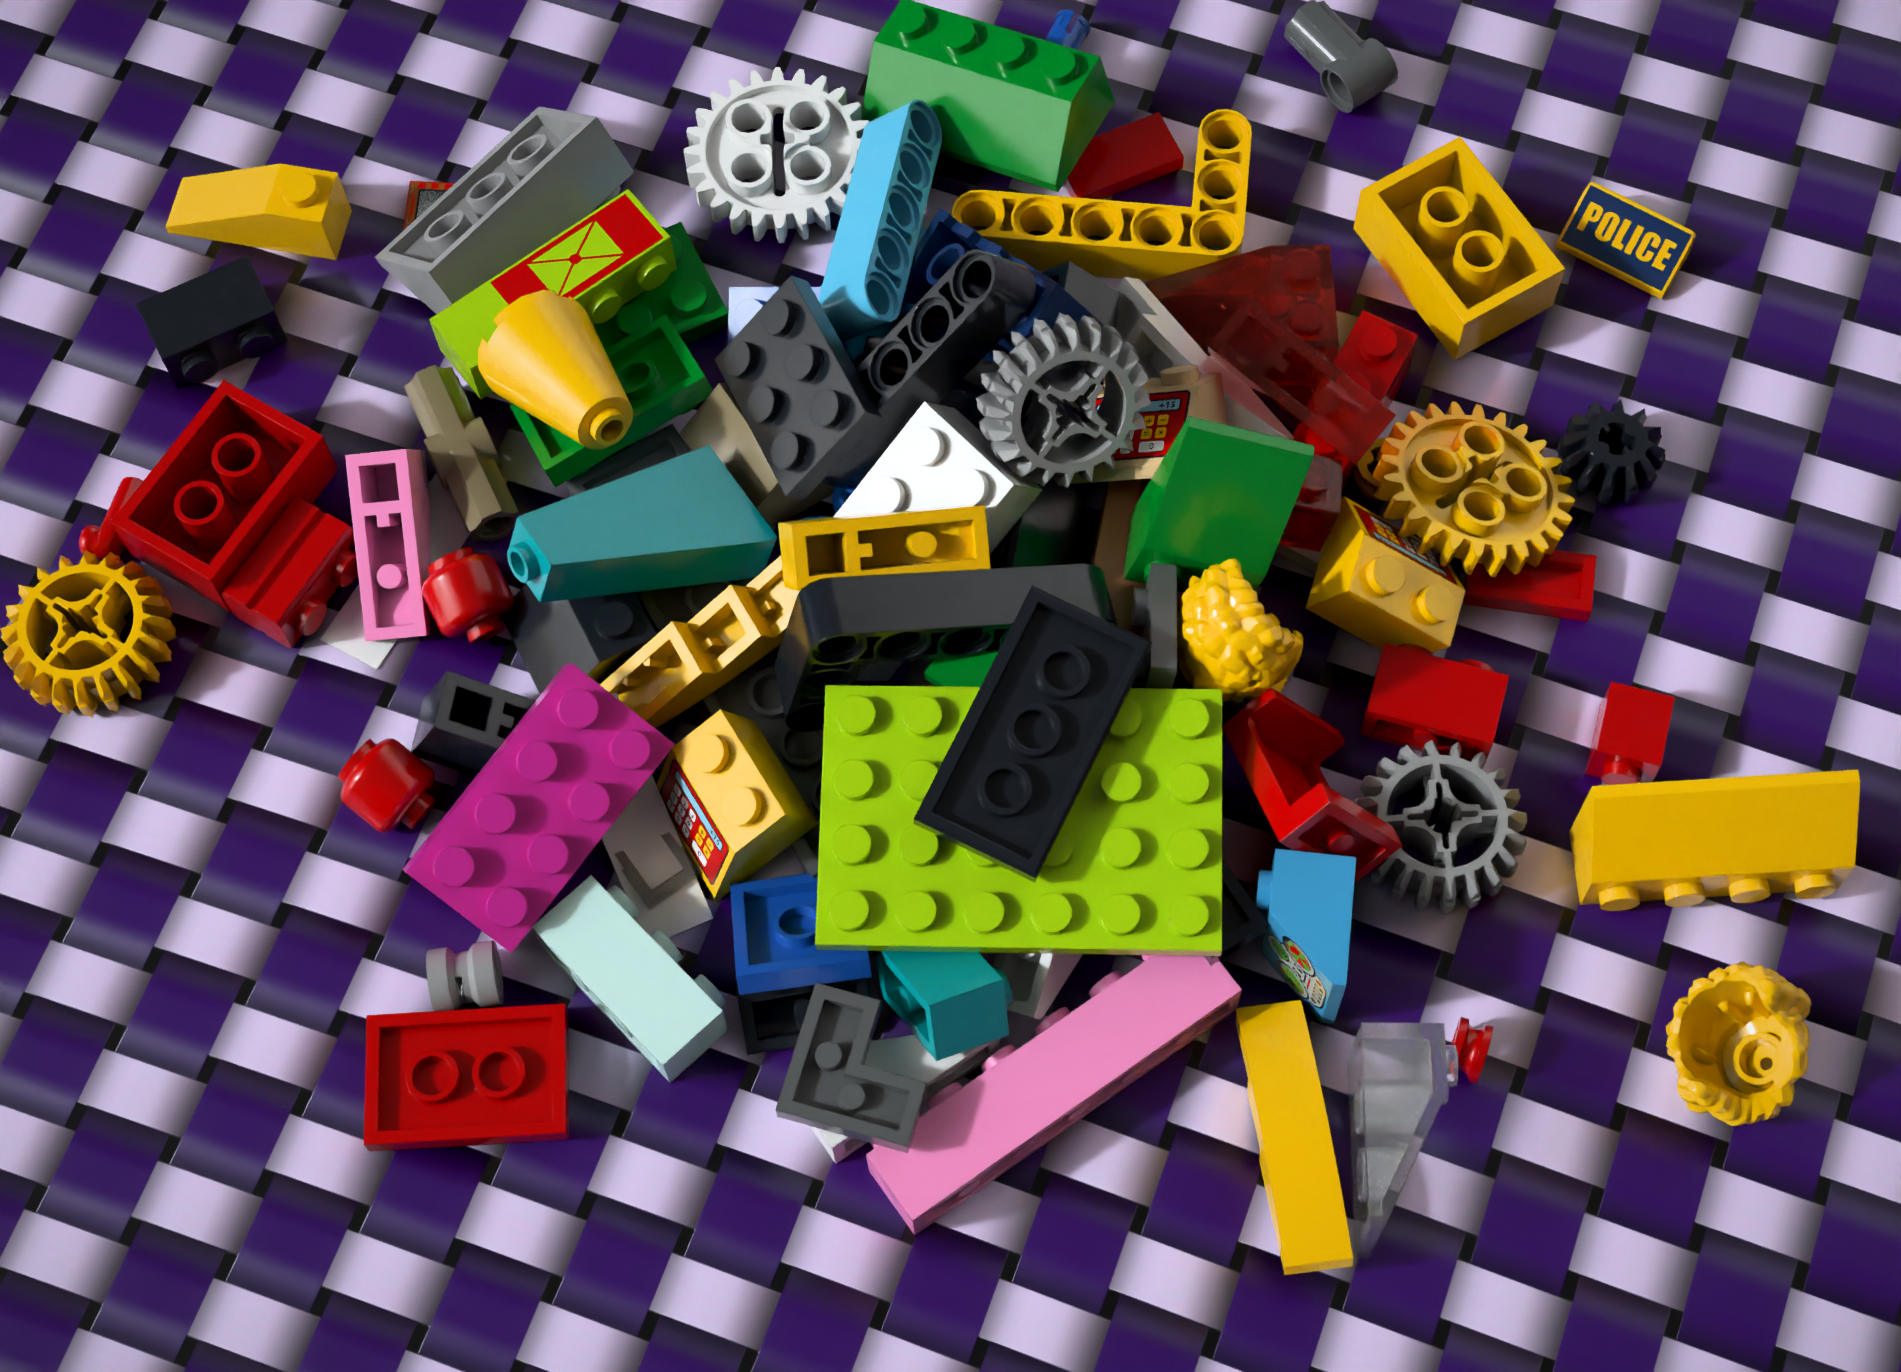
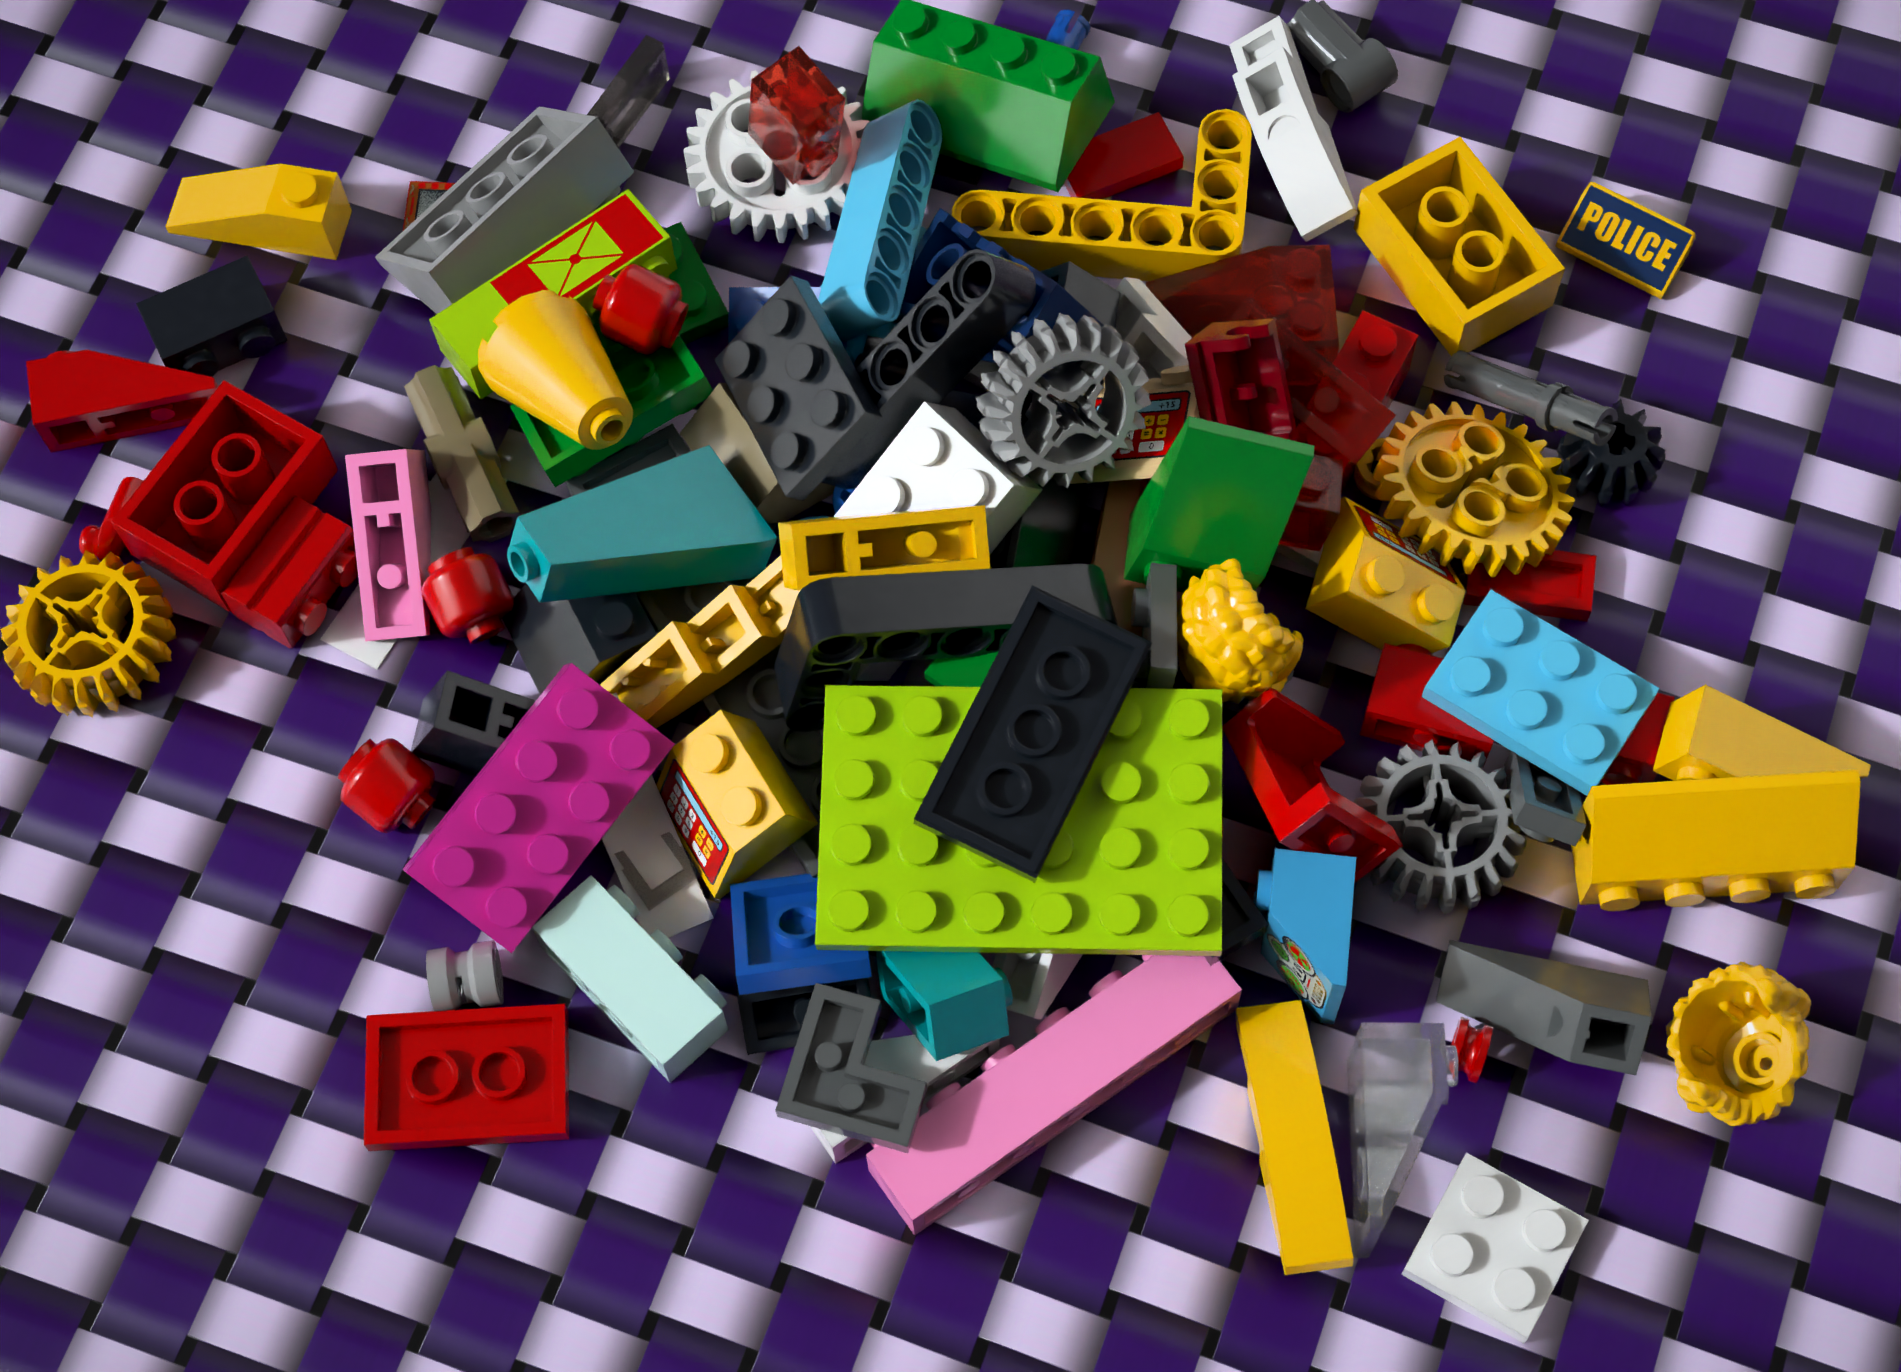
(106, 397): none -> red slope
(632, 90): none -> clear smoke tile
(640, 309): none -> red head
(796, 116): none -> clear red brick
(1242, 377): none -> dark red hinge
(1290, 130): none -> white slope
(1495, 1247): none -> white plate
(1540, 692): none -> medium azure plate
(1542, 803): none -> dark grey plate
(1549, 405): none -> dark grey pin
(1551, 1004): none -> dark grey slope
(1724, 738): none -> yellow slope

